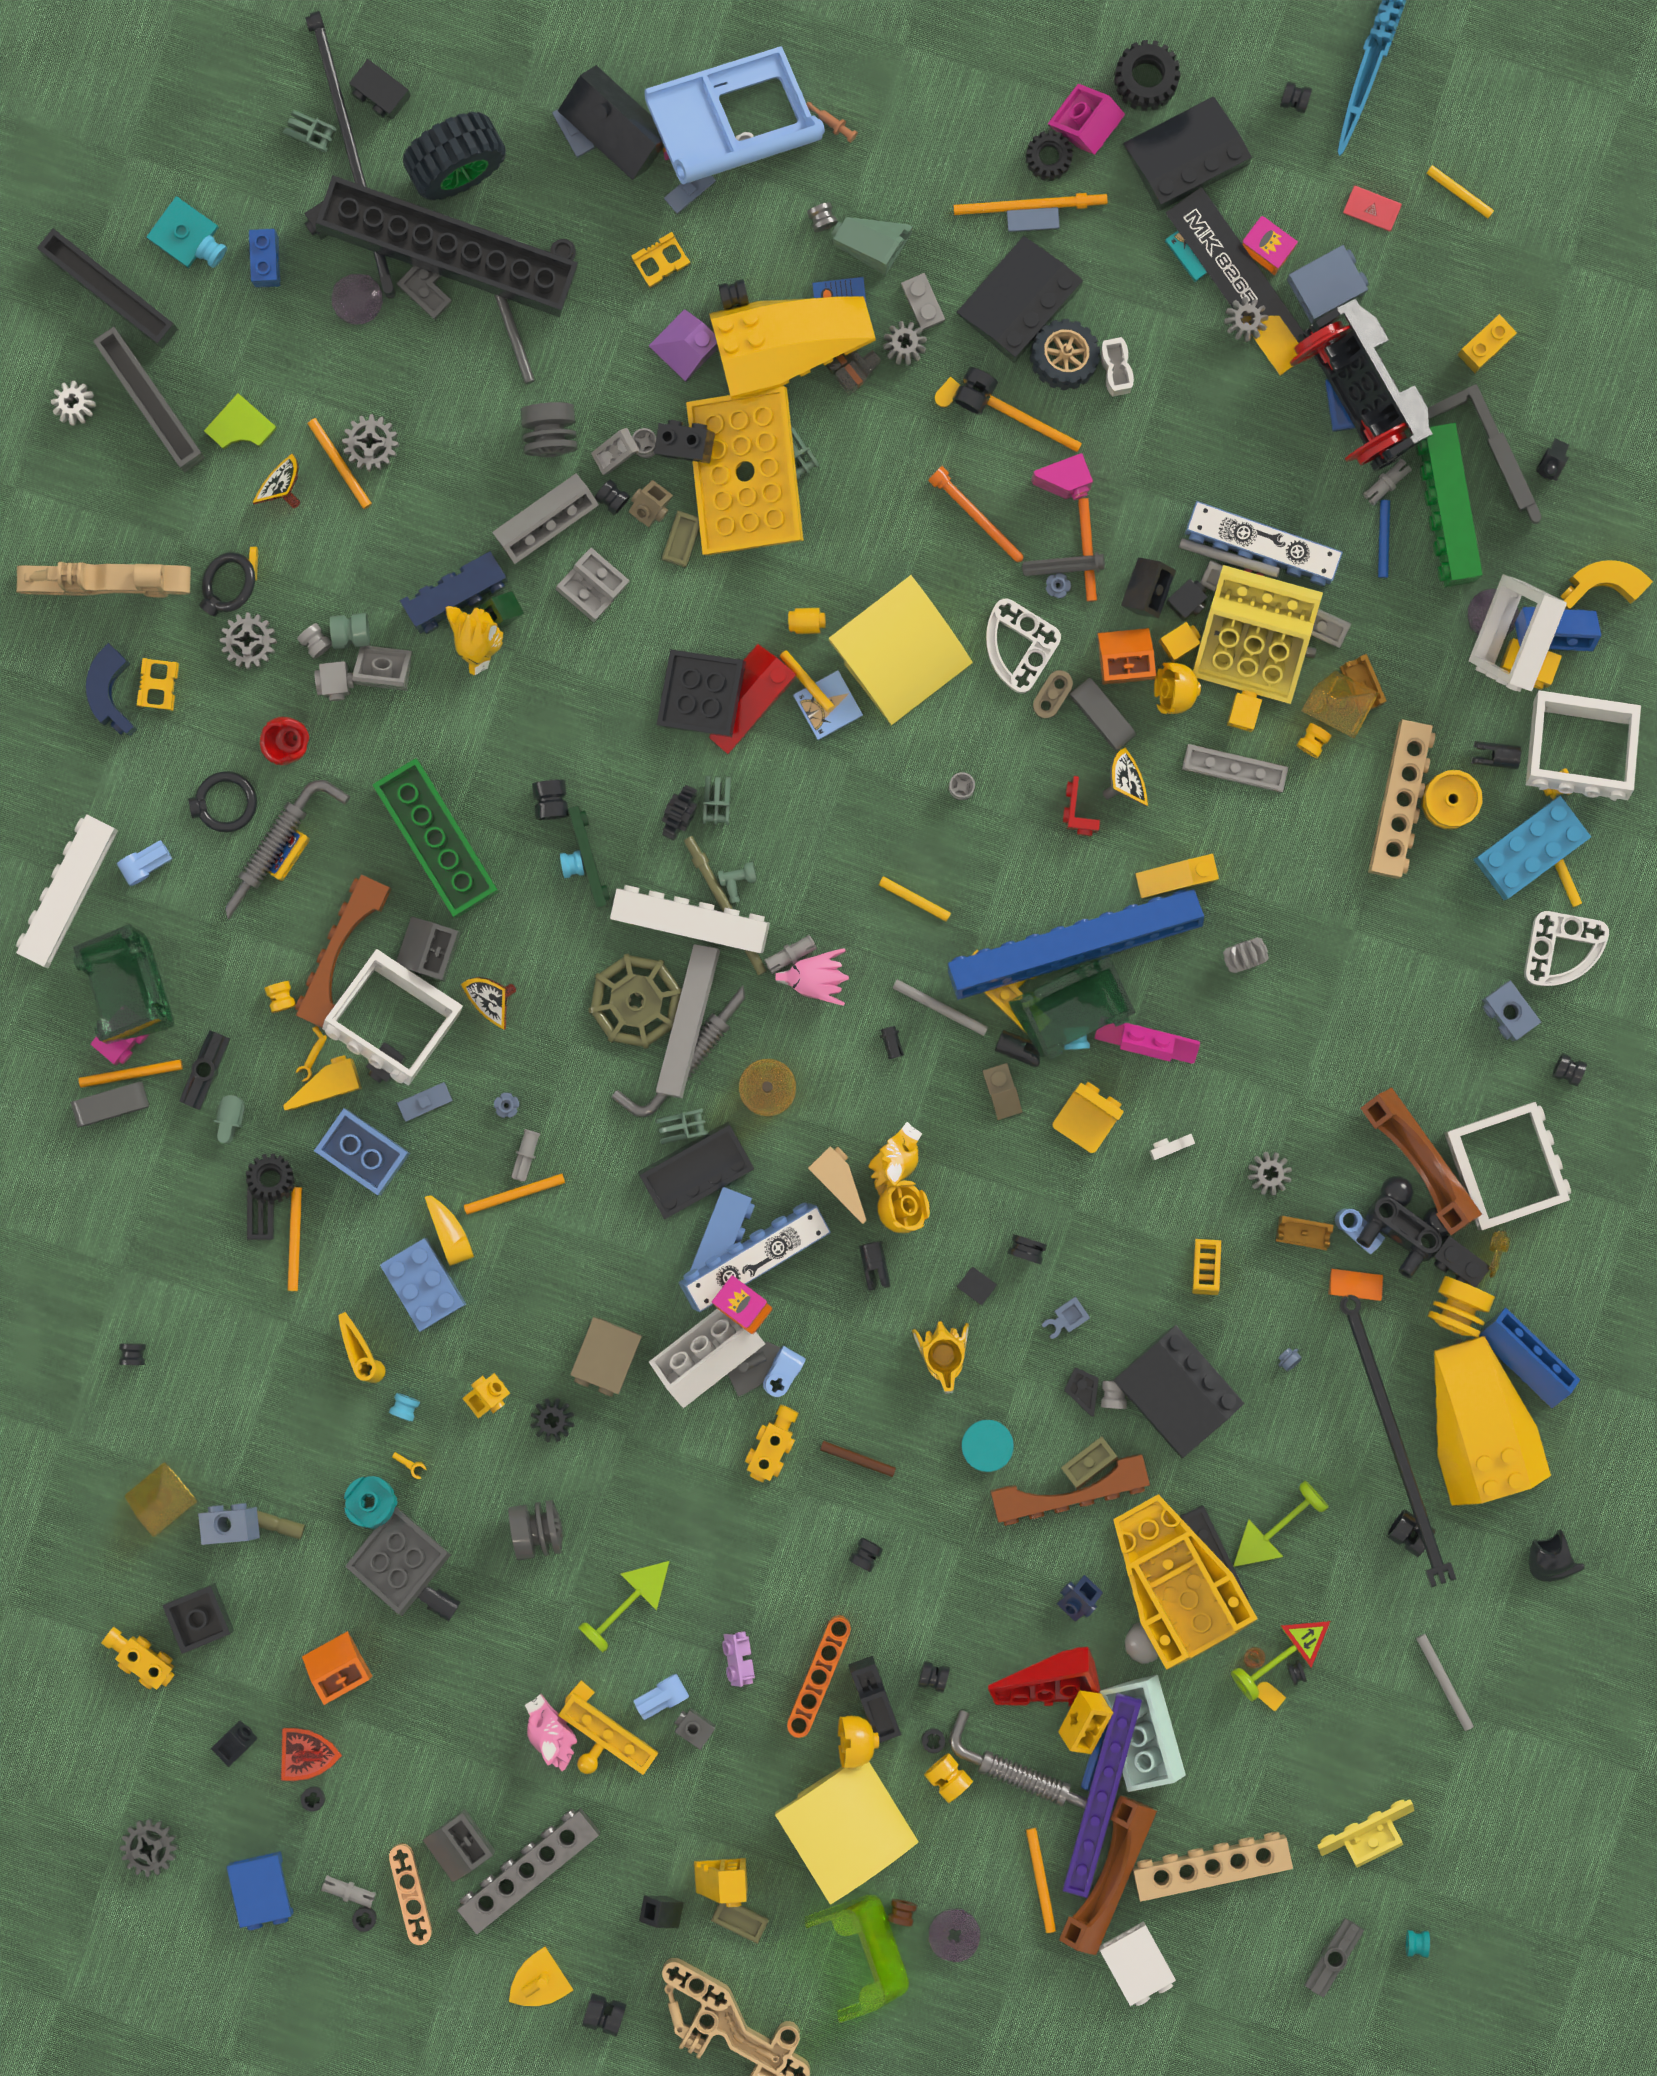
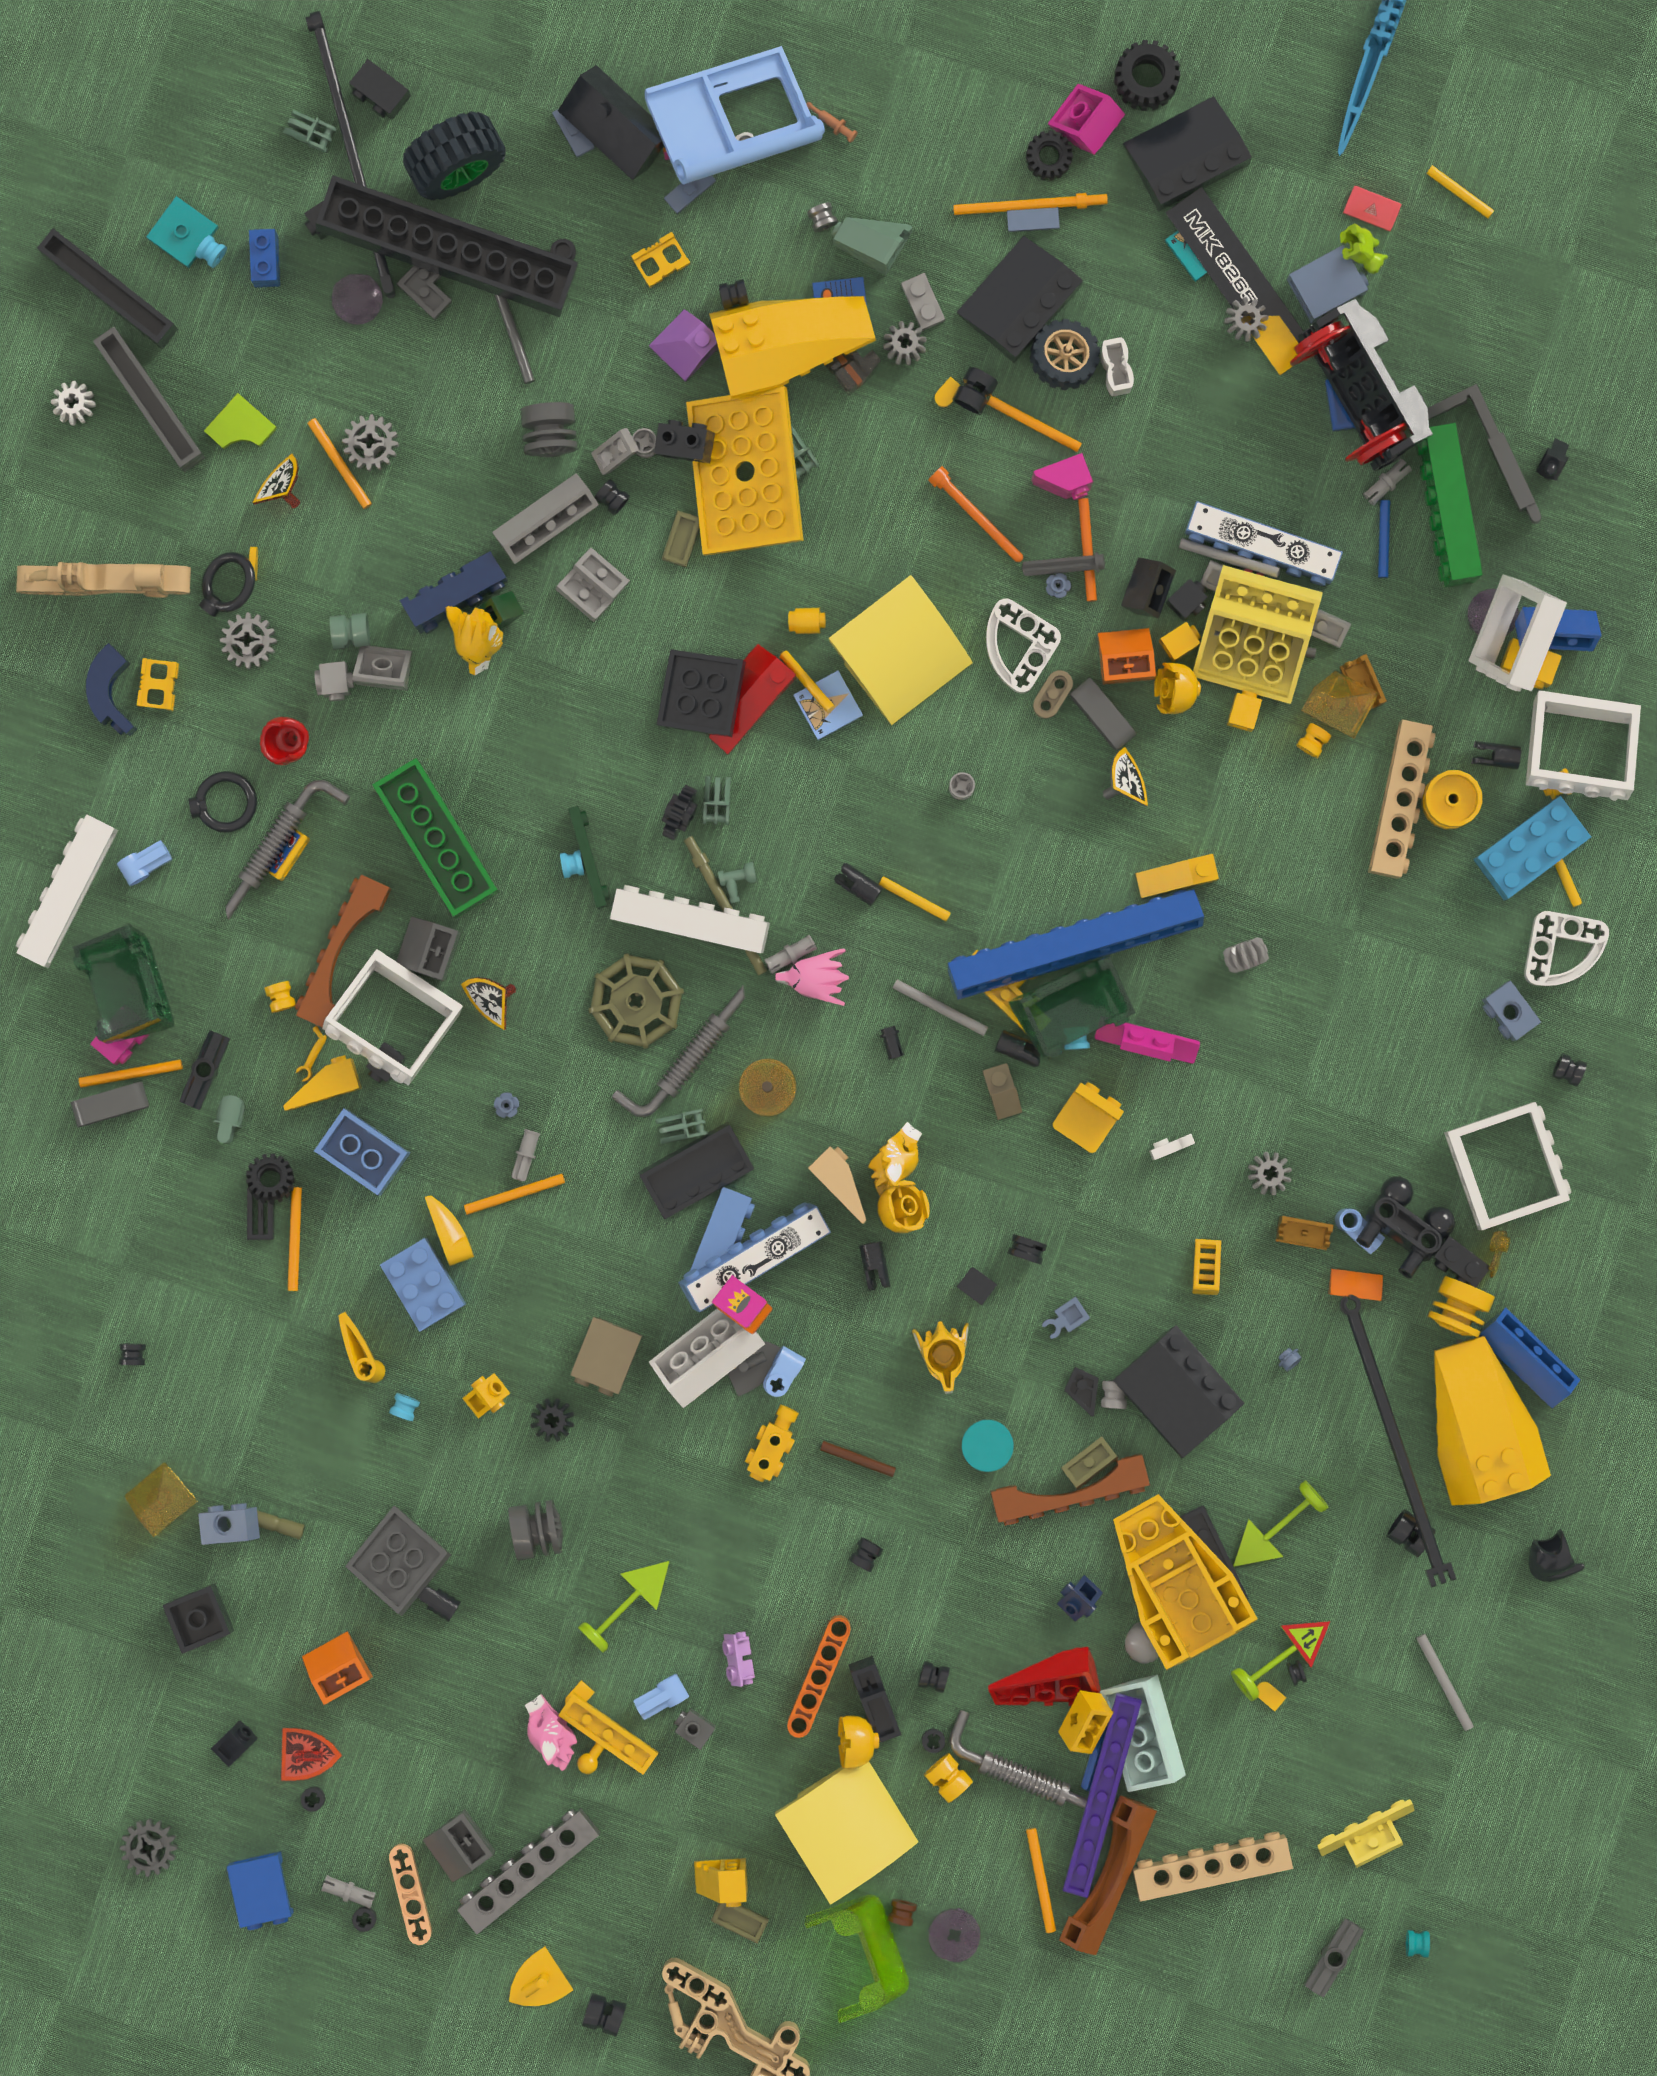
(146, 1659): yellow brick -> none
(315, 641): light grey wheel -> none
(384, 1501): teal plate -> none
(409, 1464): yellow hand -> none
(424, 1101): sand blue piece -> none
(550, 800): black wheel -> none
(650, 503): dark tan brick -> none
(661, 1911): black brick -> none
(687, 1021): light grey tile -> none
(858, 884): none -> black hinge
(1084, 826): red bracket -> none
(1137, 1964): white brick -> none
(1235, 768): light grey tile -> none
(1256, 1653): clear orange hinge -> none
(1269, 245): dark pink piece -> none
(1295, 97): black wheel -> none
(1361, 248): none -> lime animal
(1451, 1199): dark orange arch -> none
(1487, 343): yellow brick -> none
(1614, 574): yellow arch -> none

